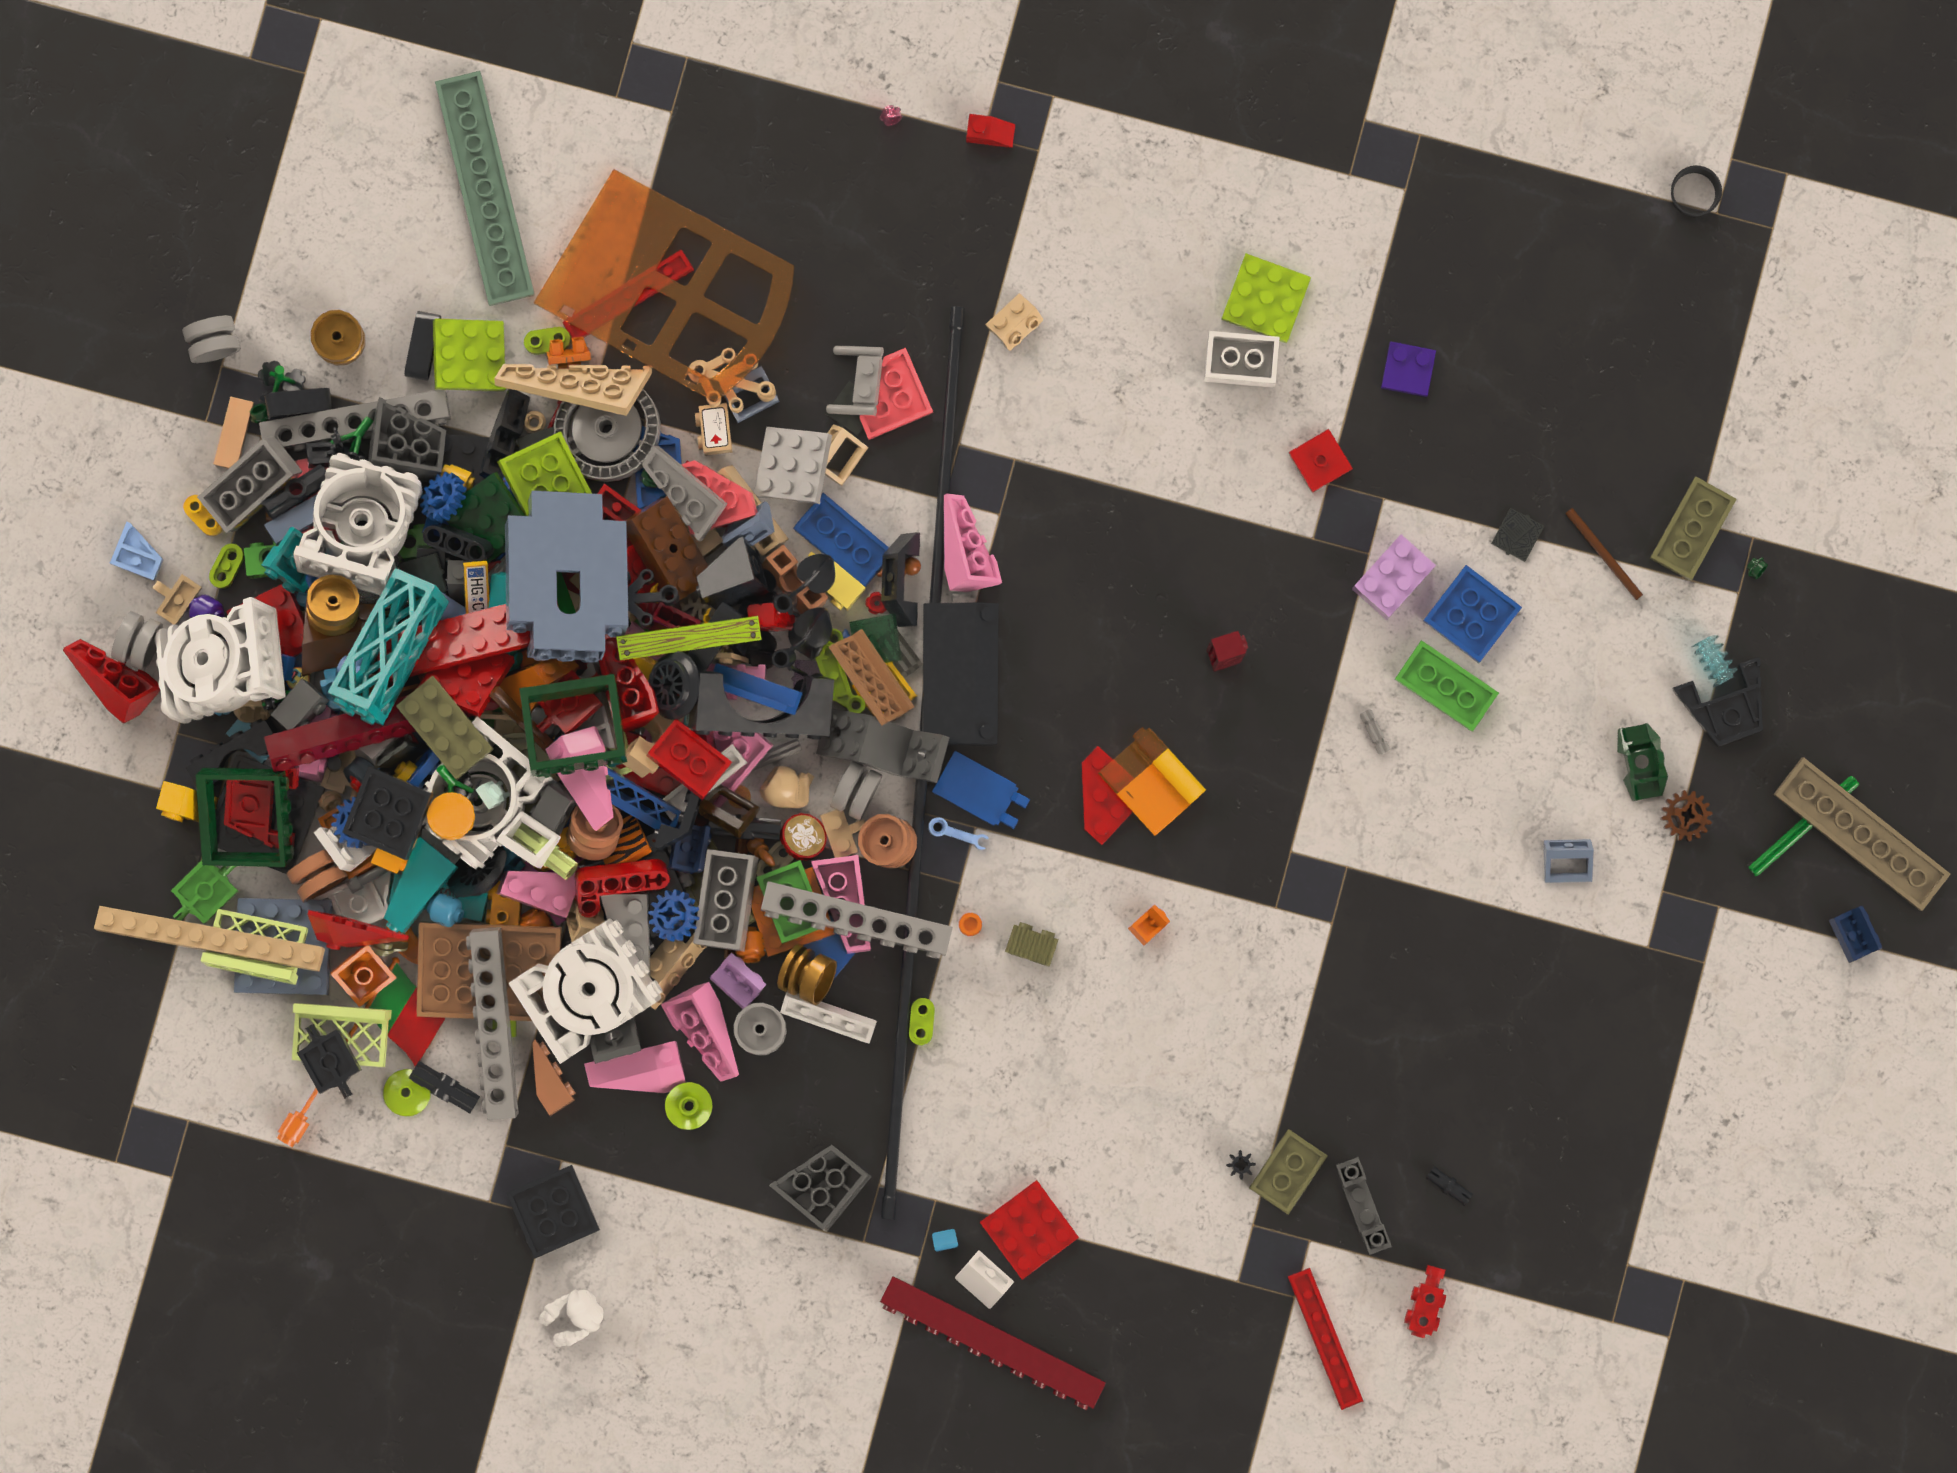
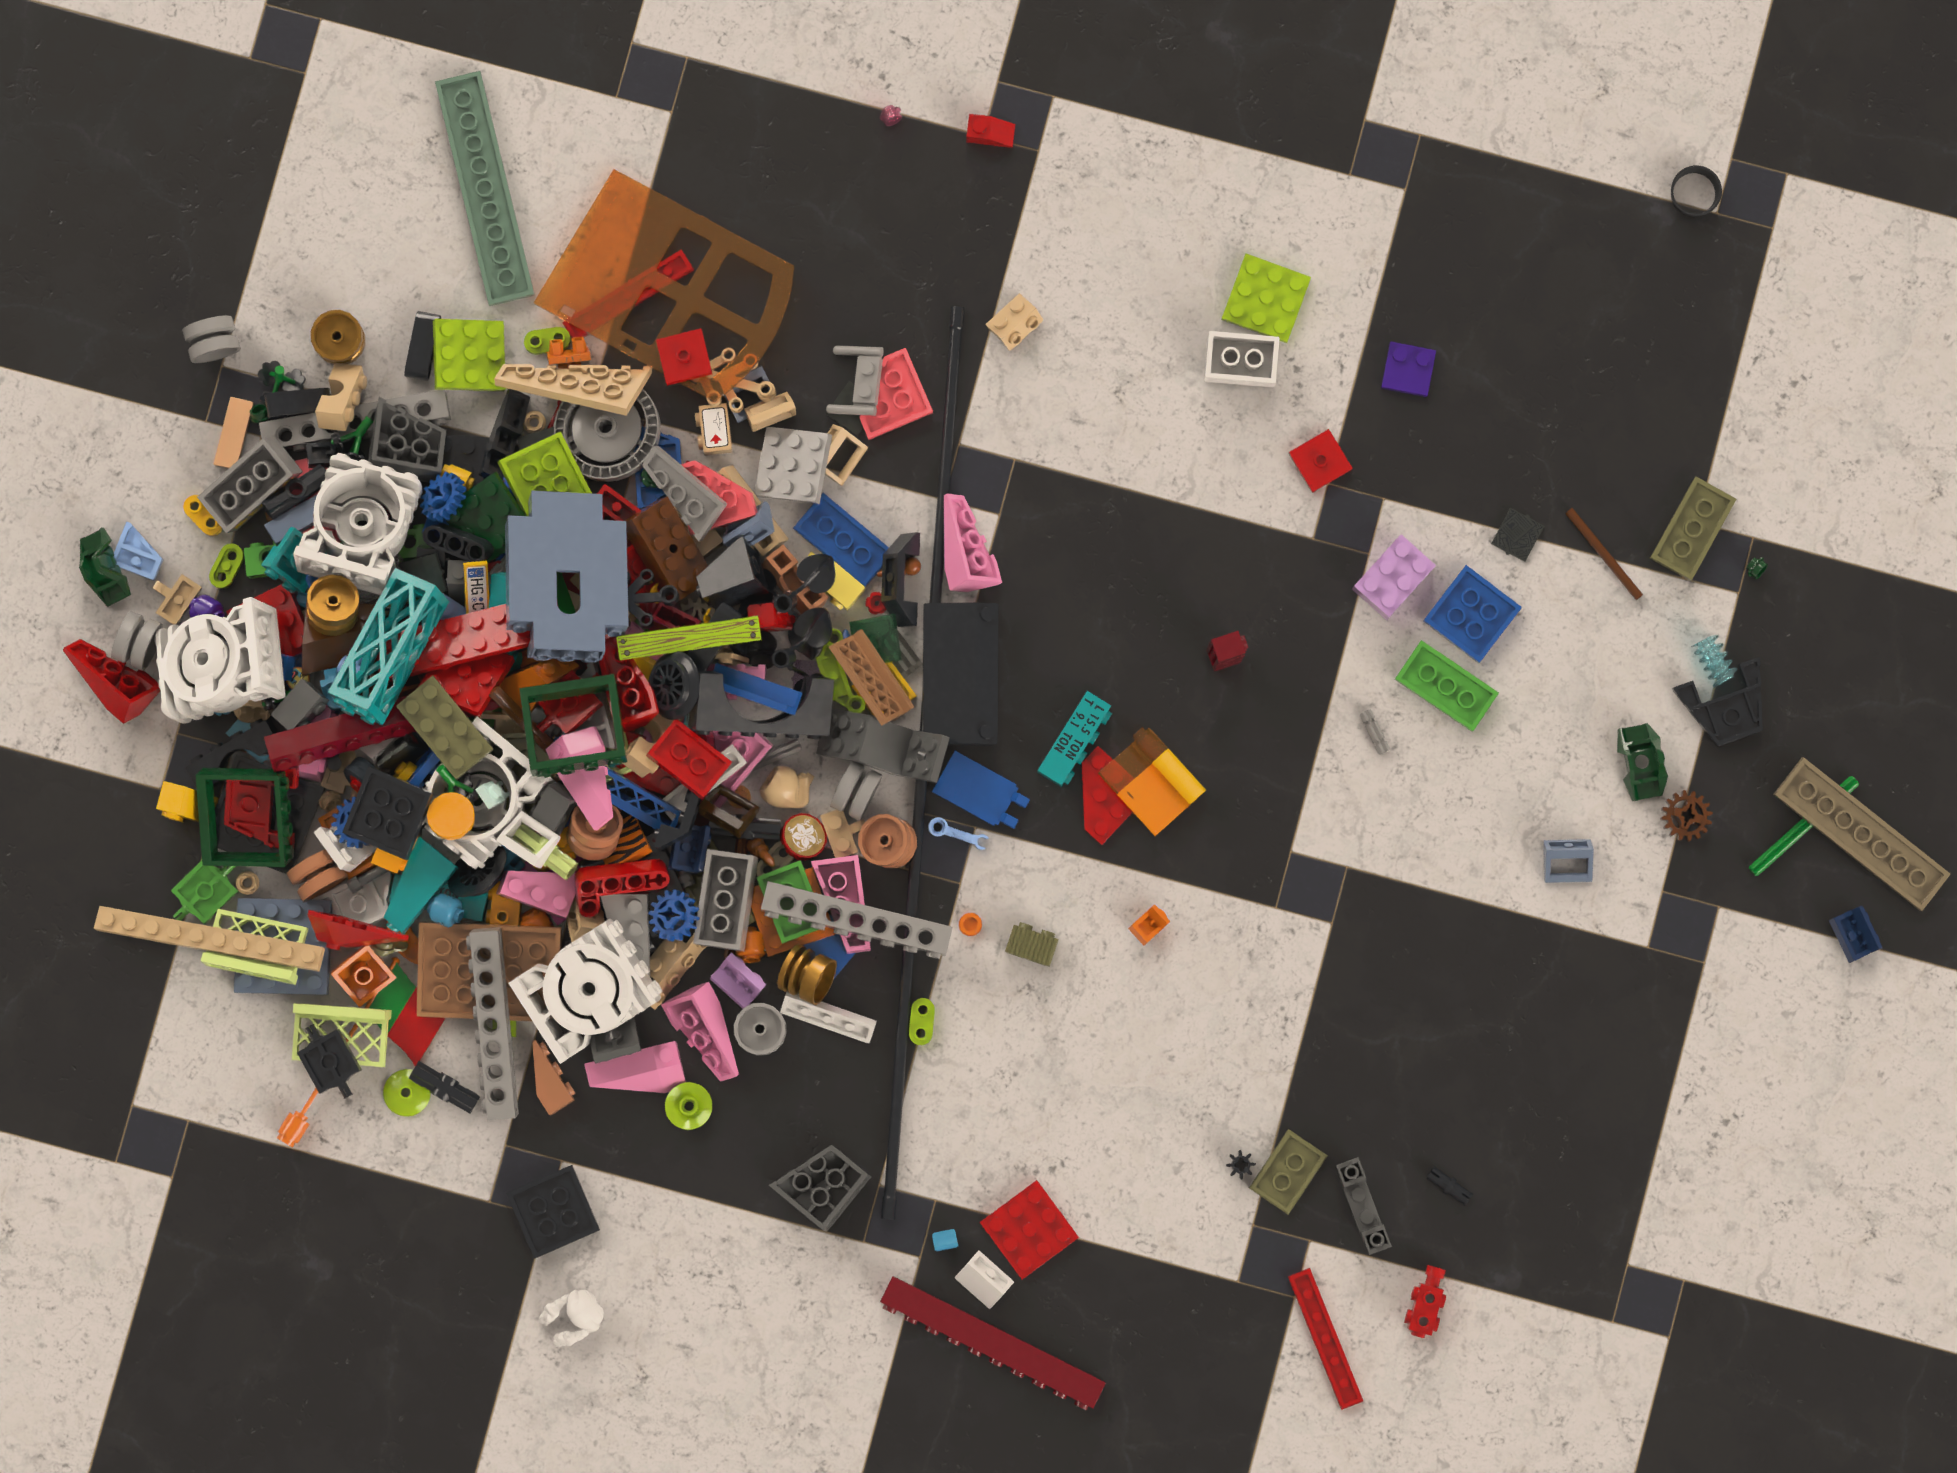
(100, 568): none -> dark green piece
(240, 882): none -> tan plate
(346, 387): none -> tan arch
(684, 356): none -> red plate
(771, 412): none -> tan tile
(1074, 738): none -> teal brick

